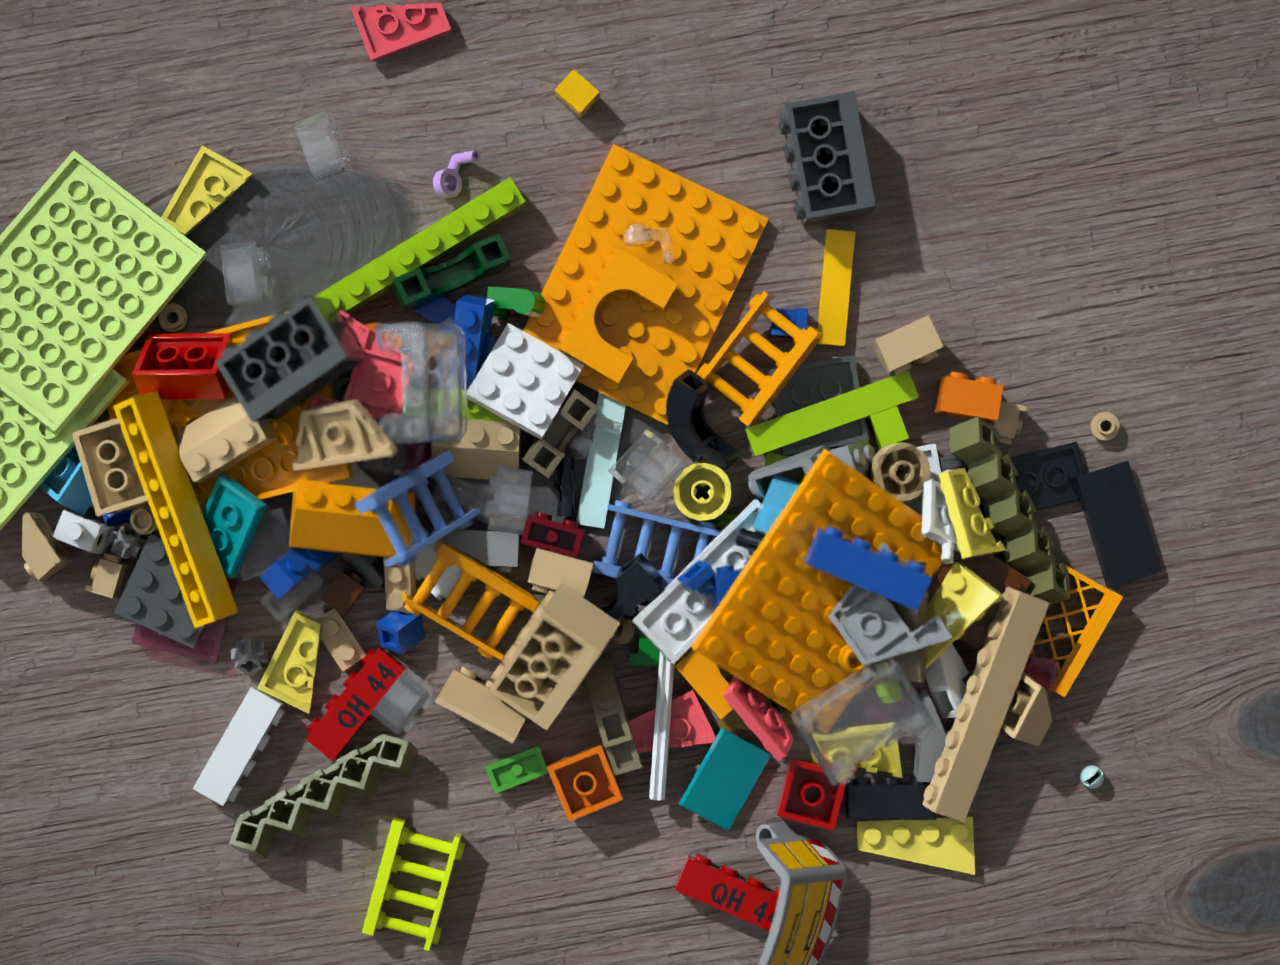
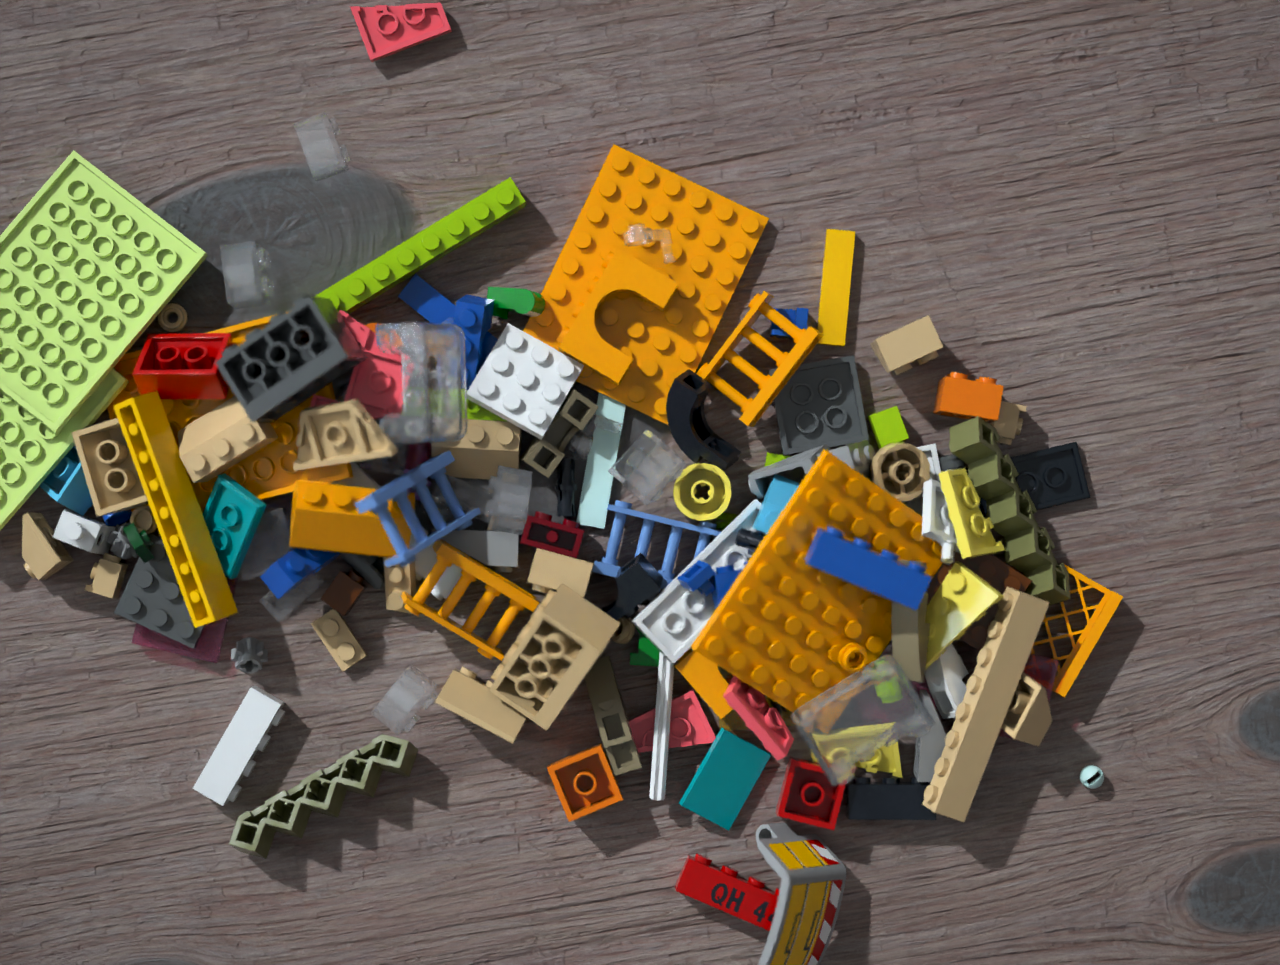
(140, 542): none -> dark green plate
(203, 189): light yellow wing -> none
(294, 663): light yellow wing -> none
(353, 707): red brick -> none
(384, 890): neon yellow fence -> none
(400, 631): blue panel -> none
(448, 182): lavender plate -> none
(470, 266): dark green arch -> none
(516, 769): bright green plate -> none
(577, 93): yellow panel -> none
(831, 413): lime tile -> none
(843, 148): dark grey brick -> none
(877, 630): light grey wing -> none
(930, 842): light yellow wing -> none
(1095, 426): tan plate -> none
(1117, 524): black tile -> none

